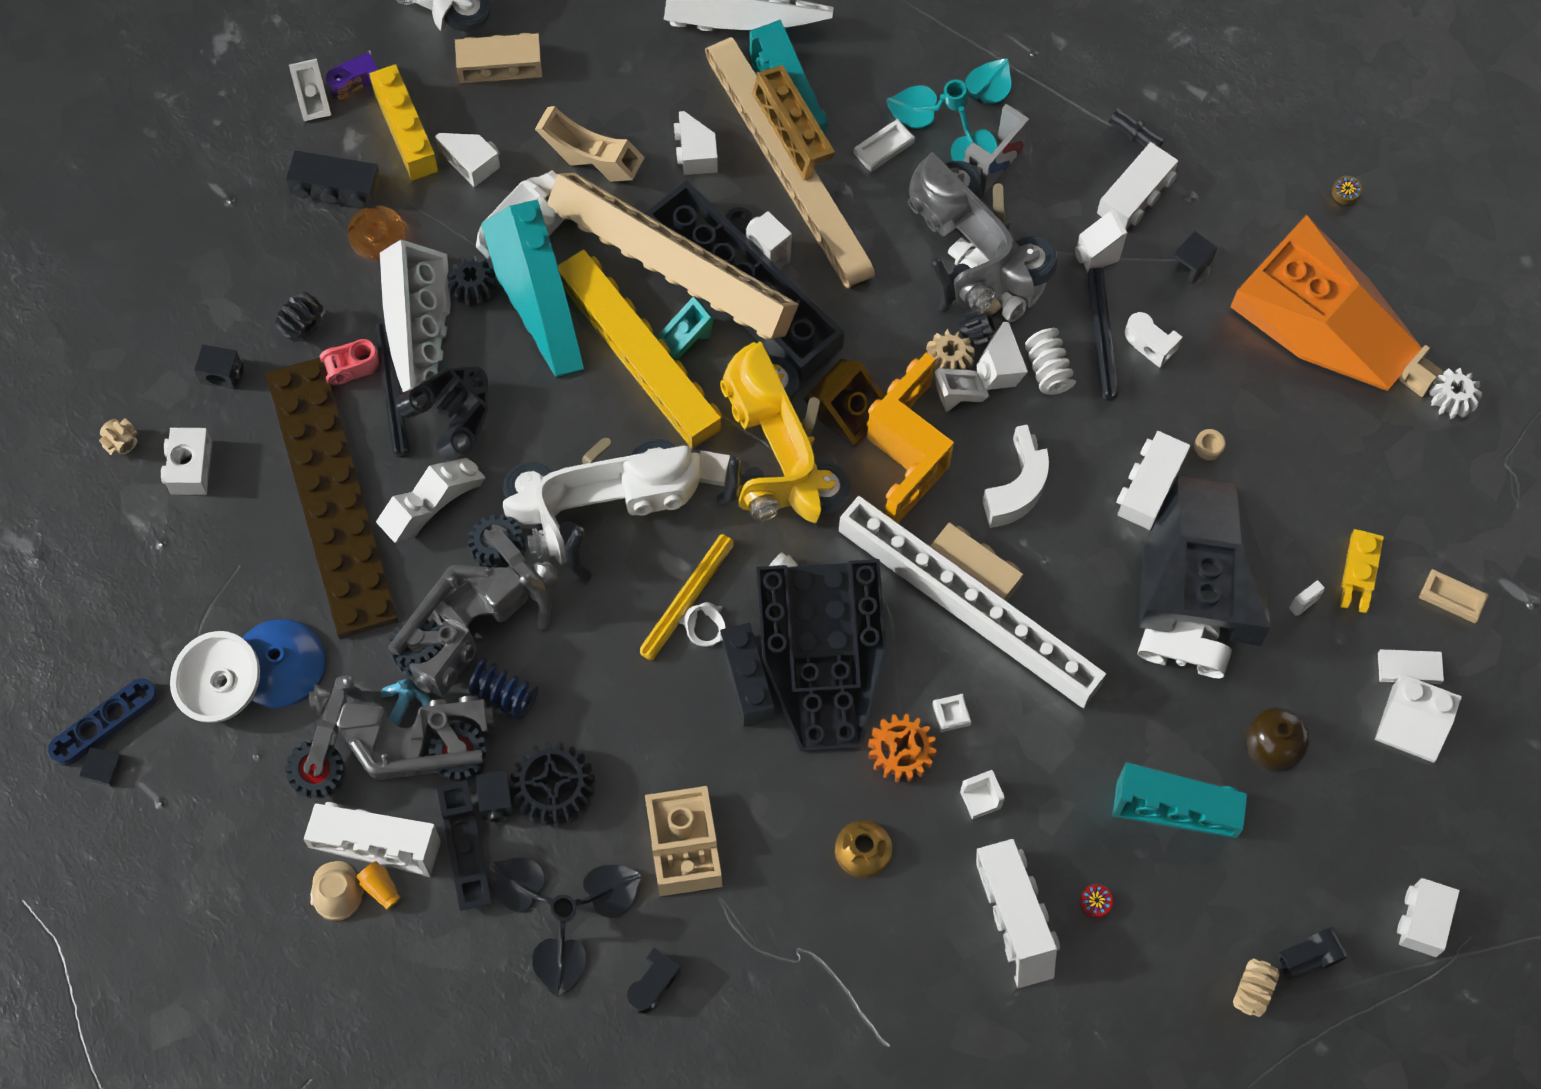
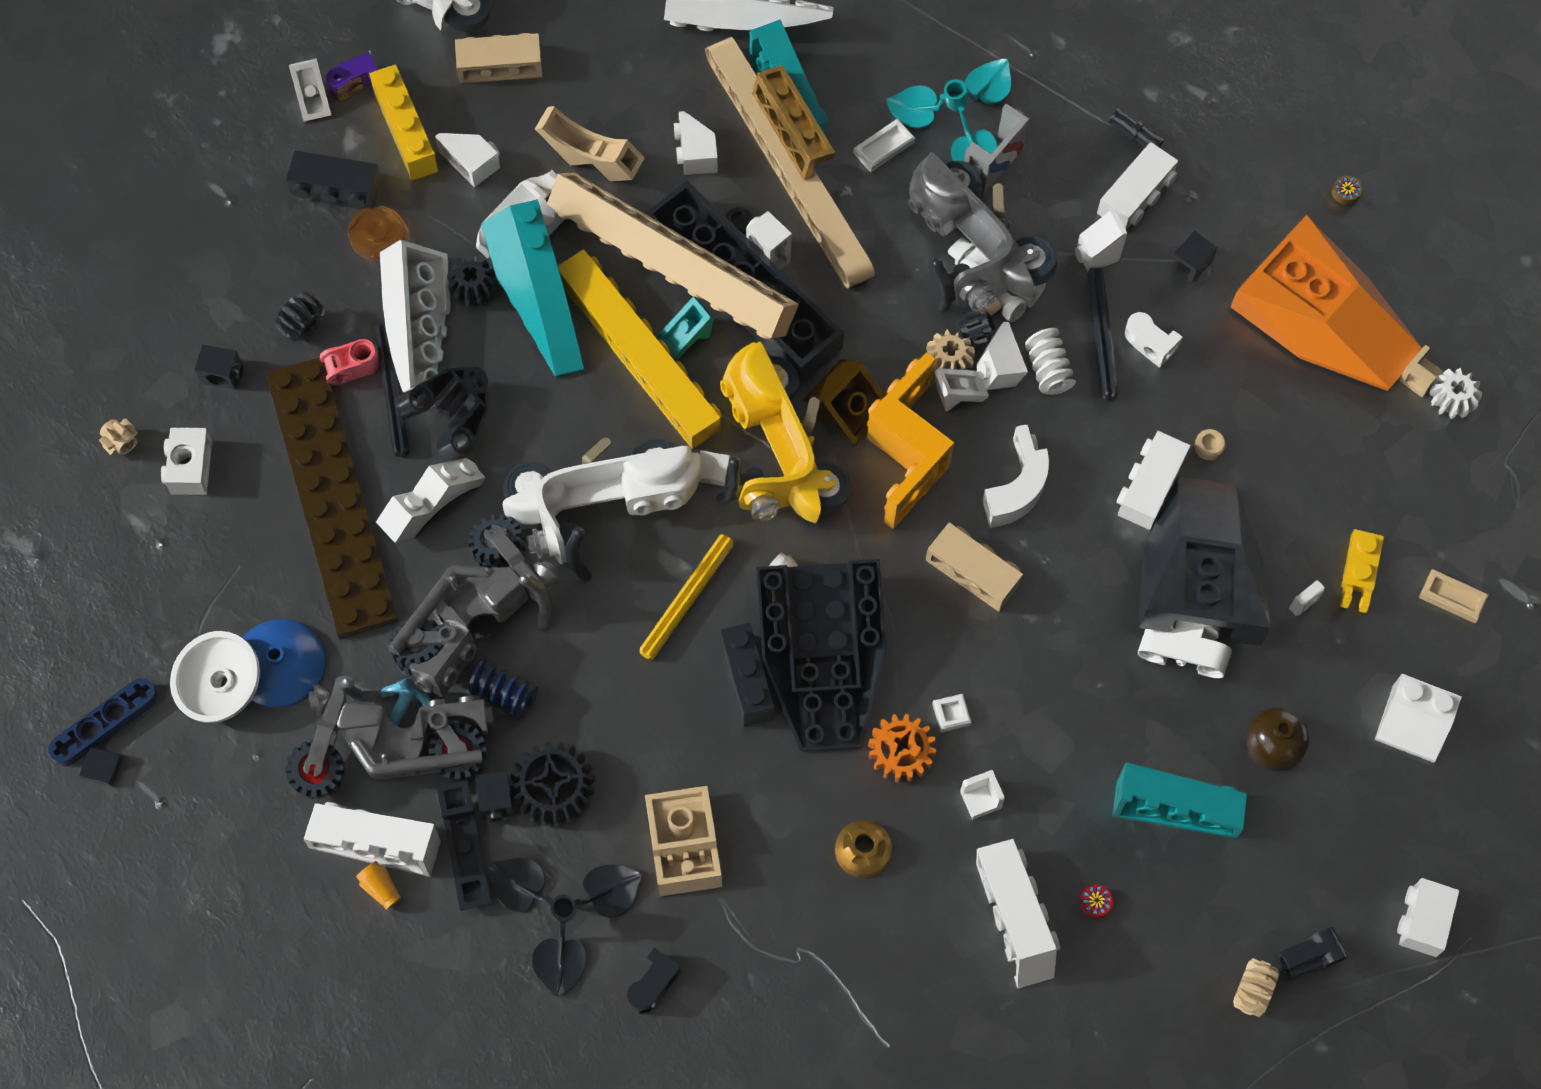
(336, 891): tan hat -> none
(690, 617): white piece -> none
(971, 602): white brick -> none
(1420, 665): white tile -> none

